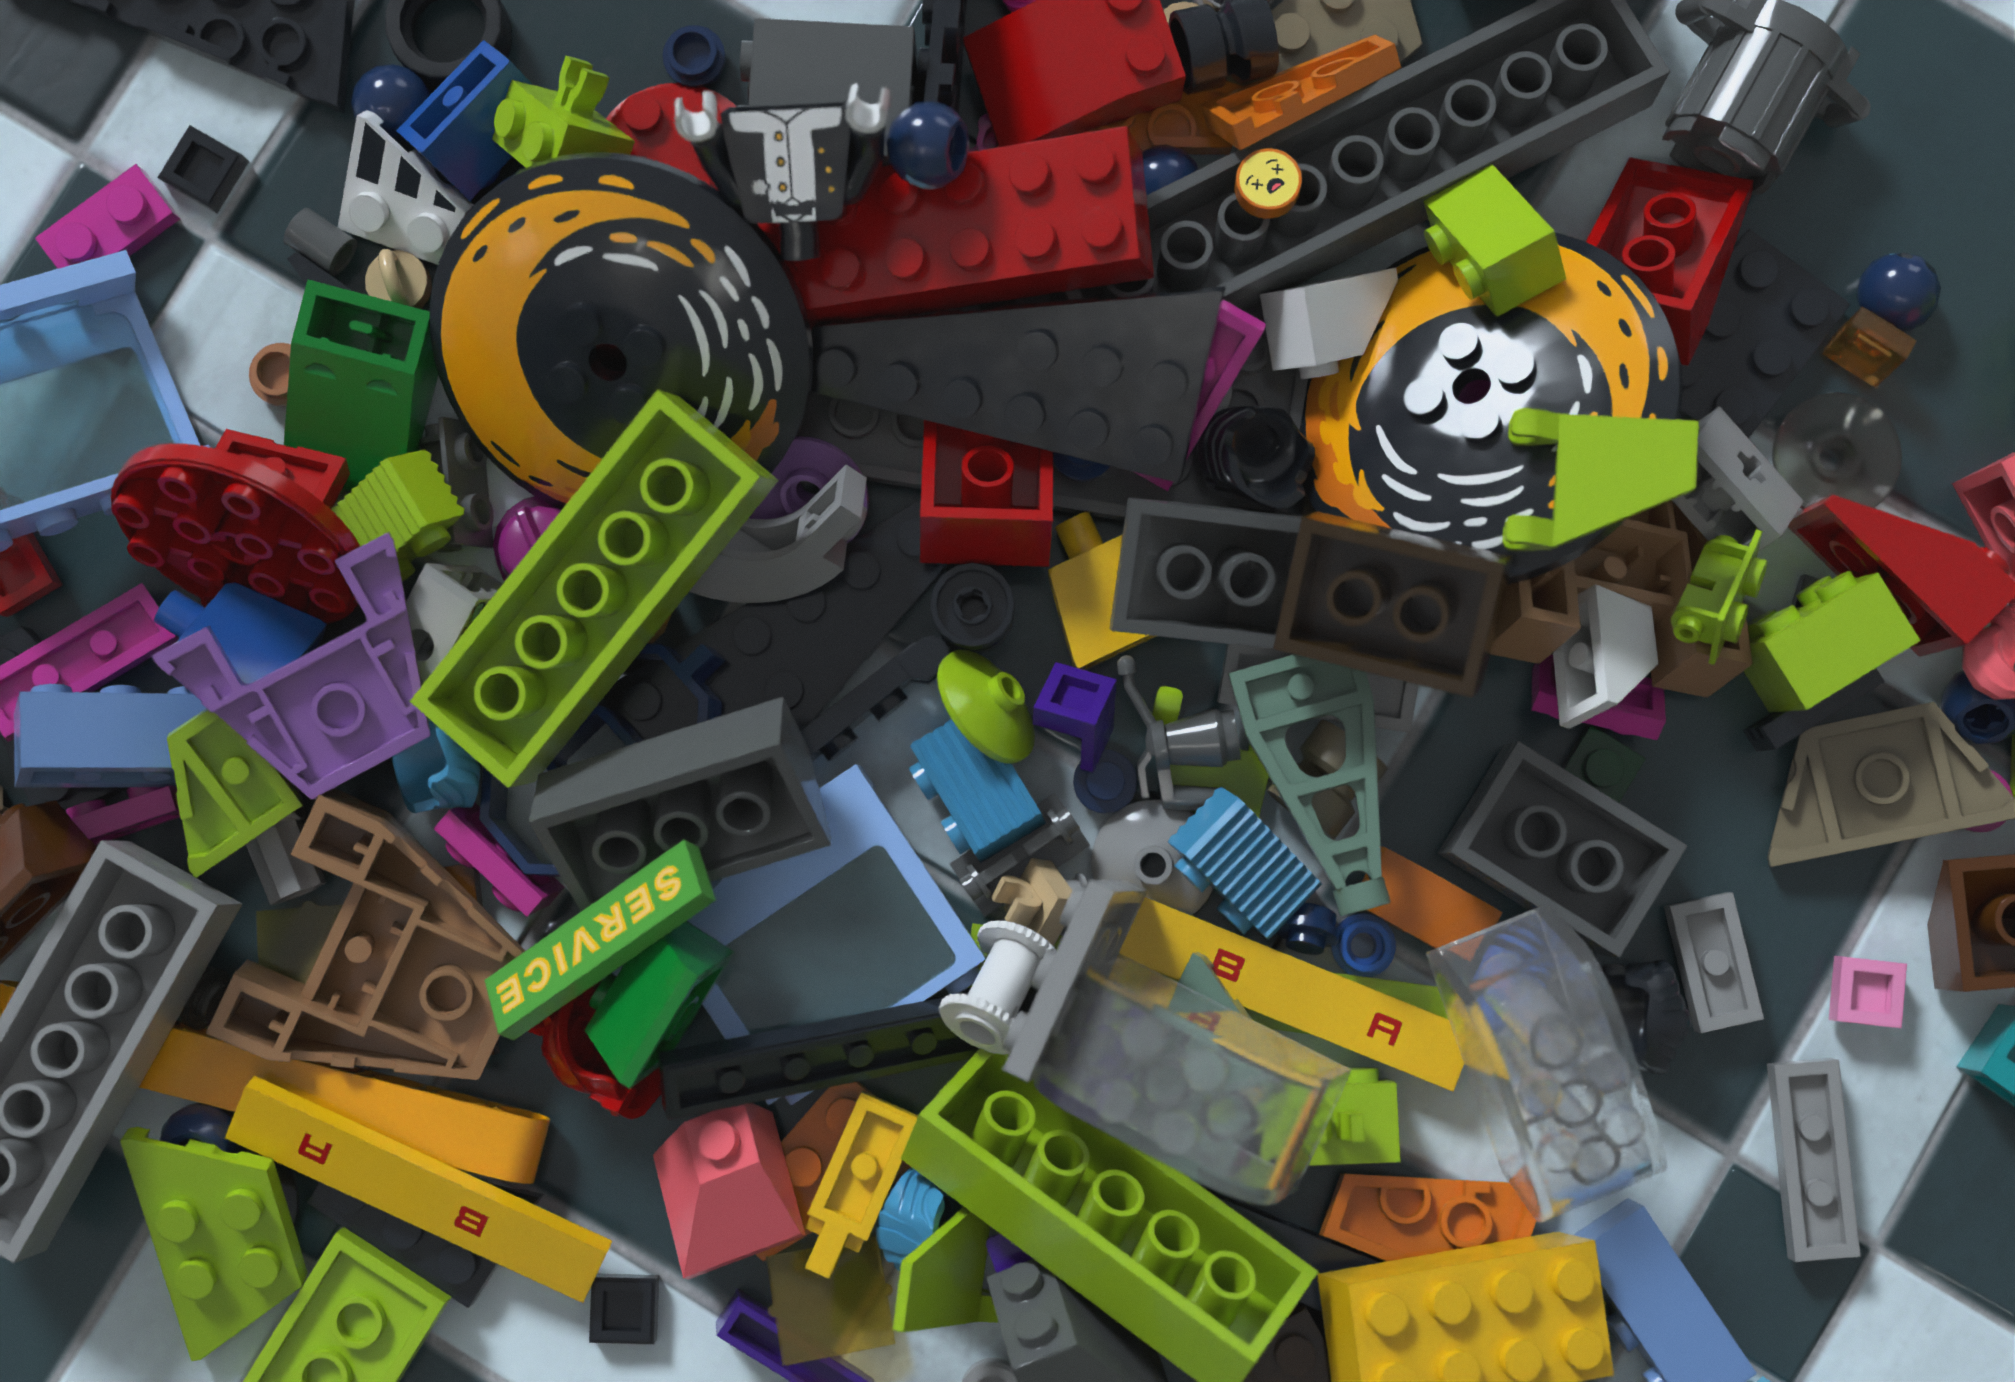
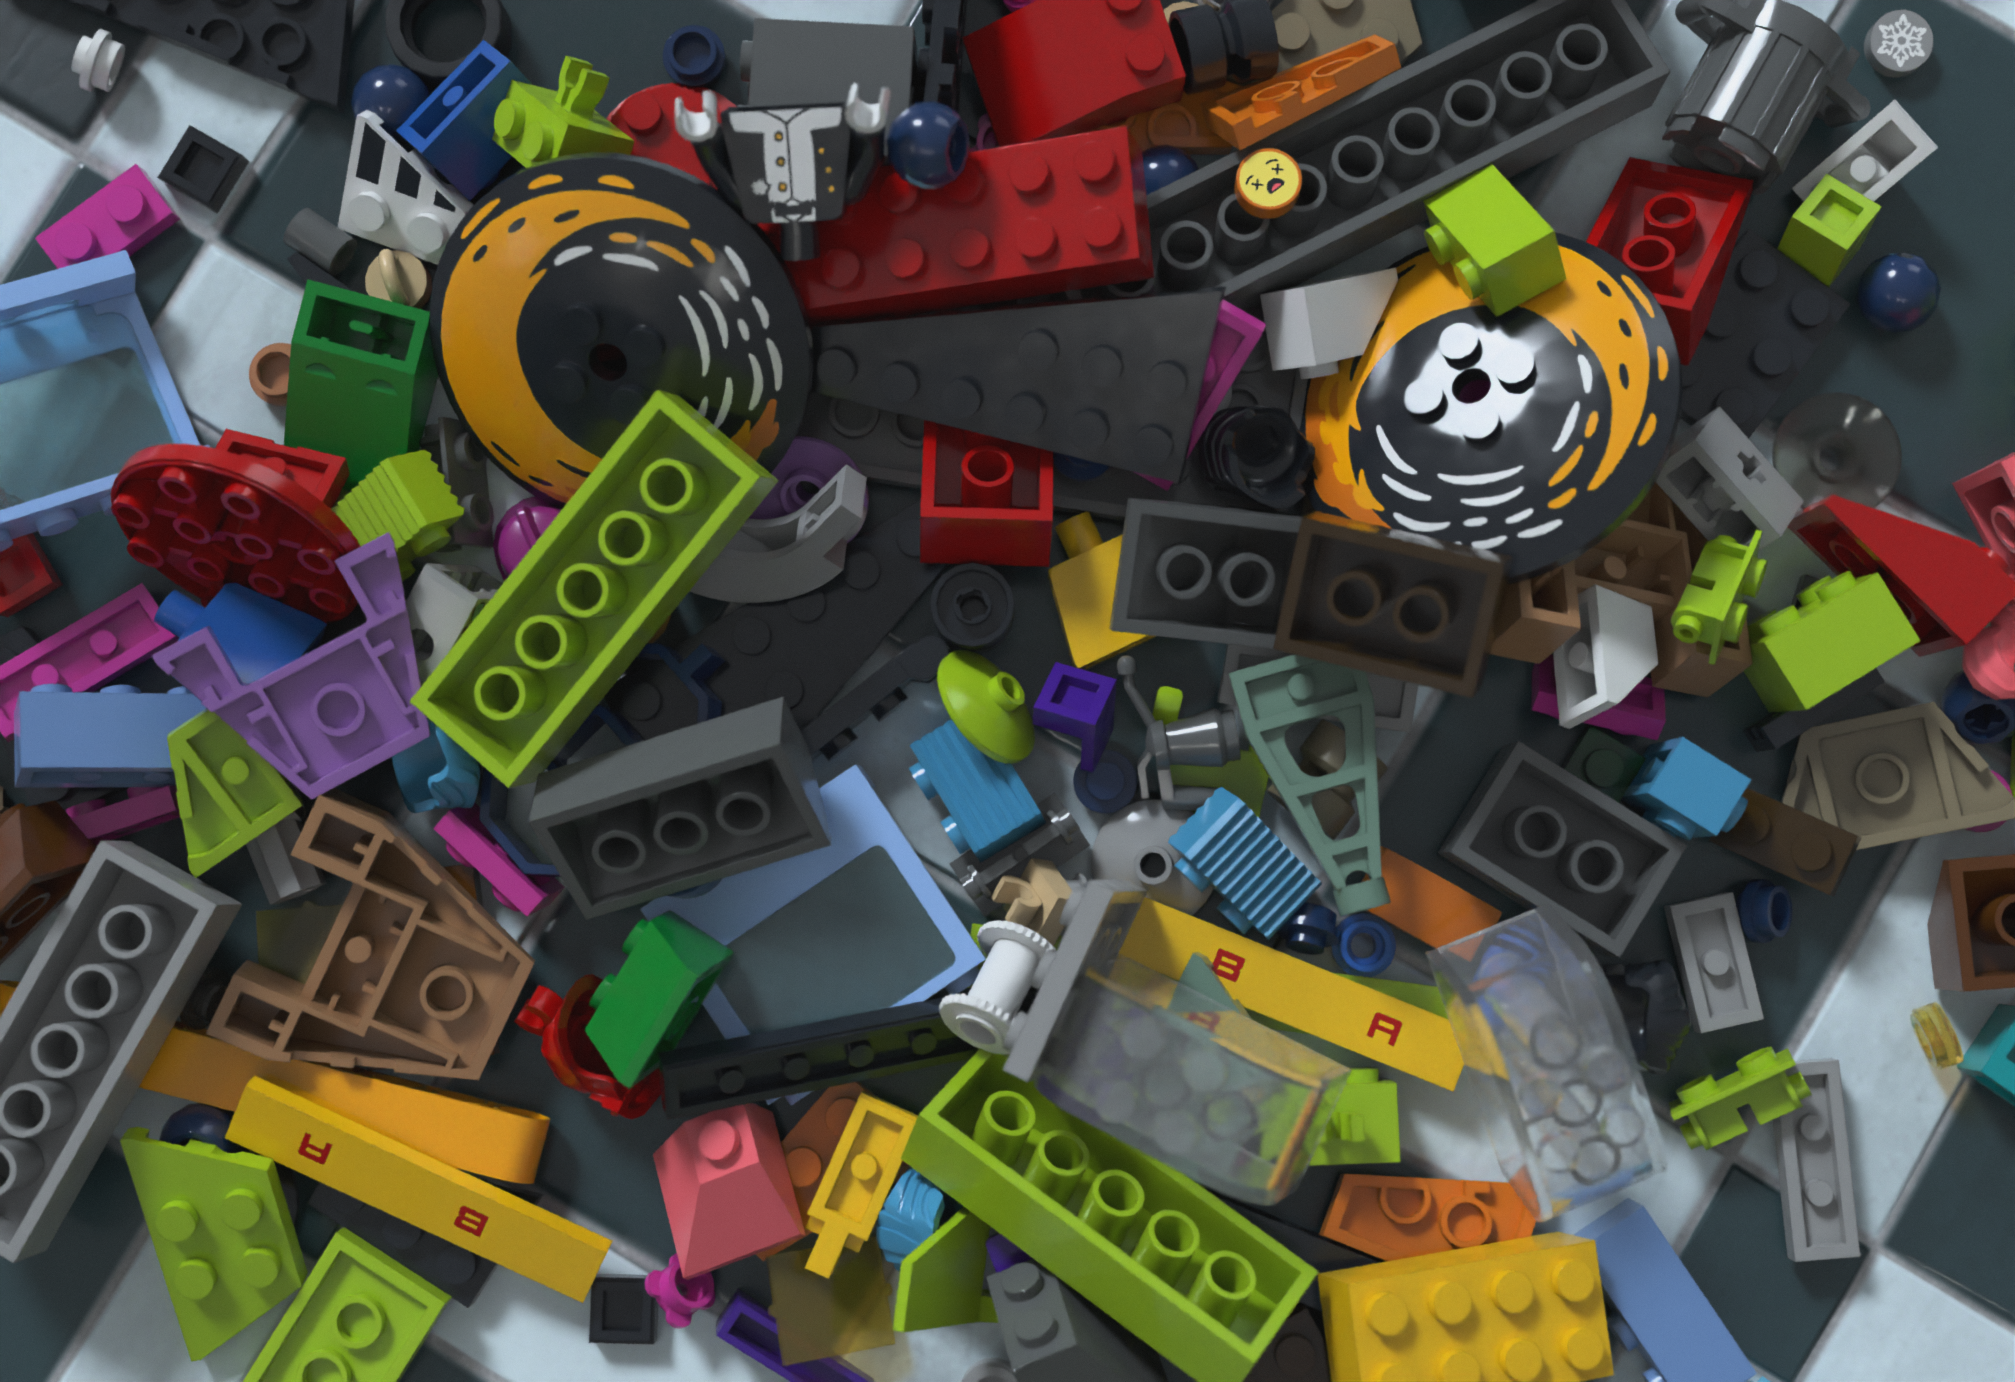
(98, 61): none -> white plate
(599, 940): bright green tile -> none
(697, 1293): none -> dark pink plate
(1602, 471): lime flag -> none
(1687, 790): none -> dark azure brick
(1714, 1104): none -> lime hinge
(1764, 910): none -> dark blue plate
(1791, 842): none -> dark brown plate
(1828, 229): none -> lime panel
(1867, 991): bright pink plate -> none
(1869, 347): clear orange plate -> none
(1874, 155): none -> white slope
(1898, 43): none -> light grey tile
(1936, 1036): none -> clear yellow tile

